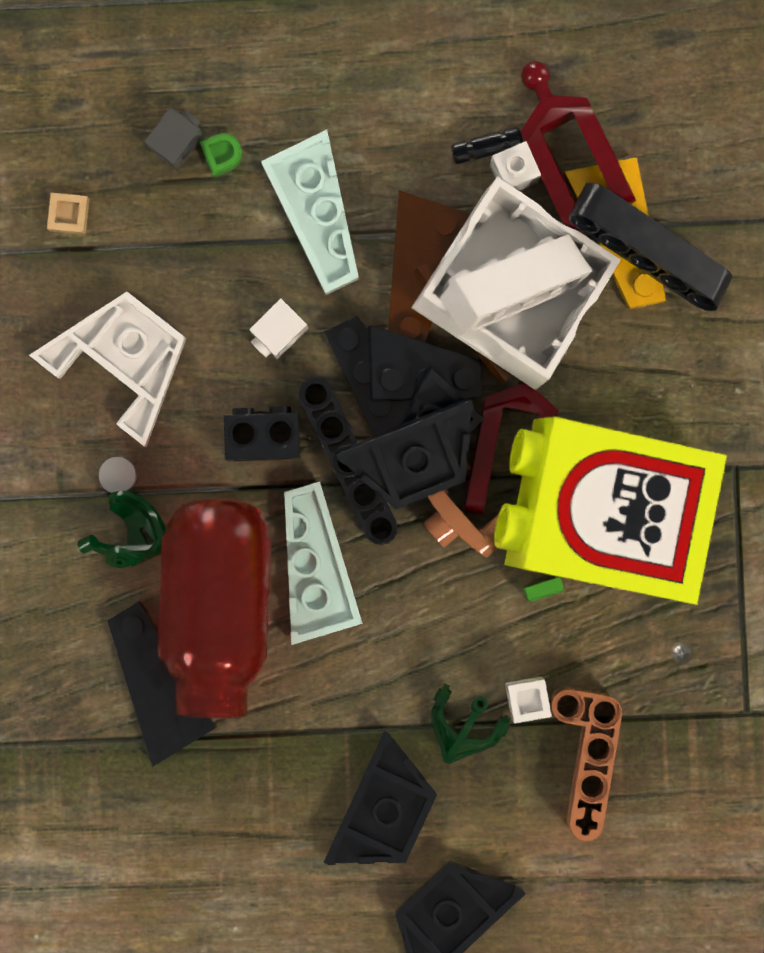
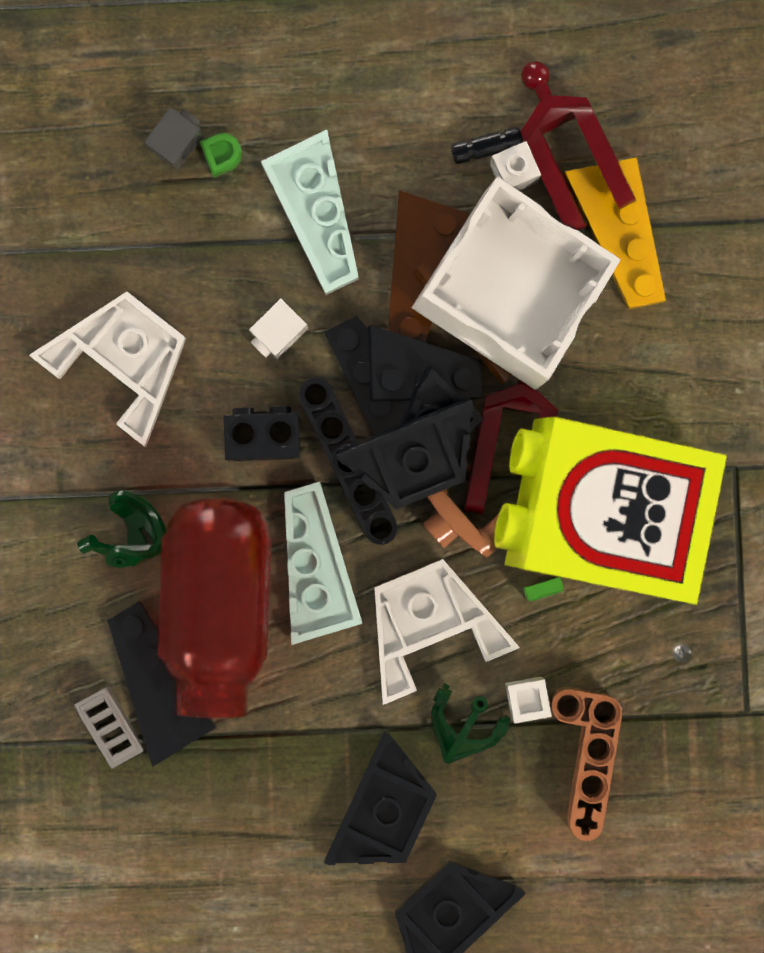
(68, 213): tan tile -> none
(90, 721): none -> light grey slope
(117, 474): light grey tile -> none
(423, 611): none -> white wing
(514, 283): white brick -> none
(650, 247): black beam -> none

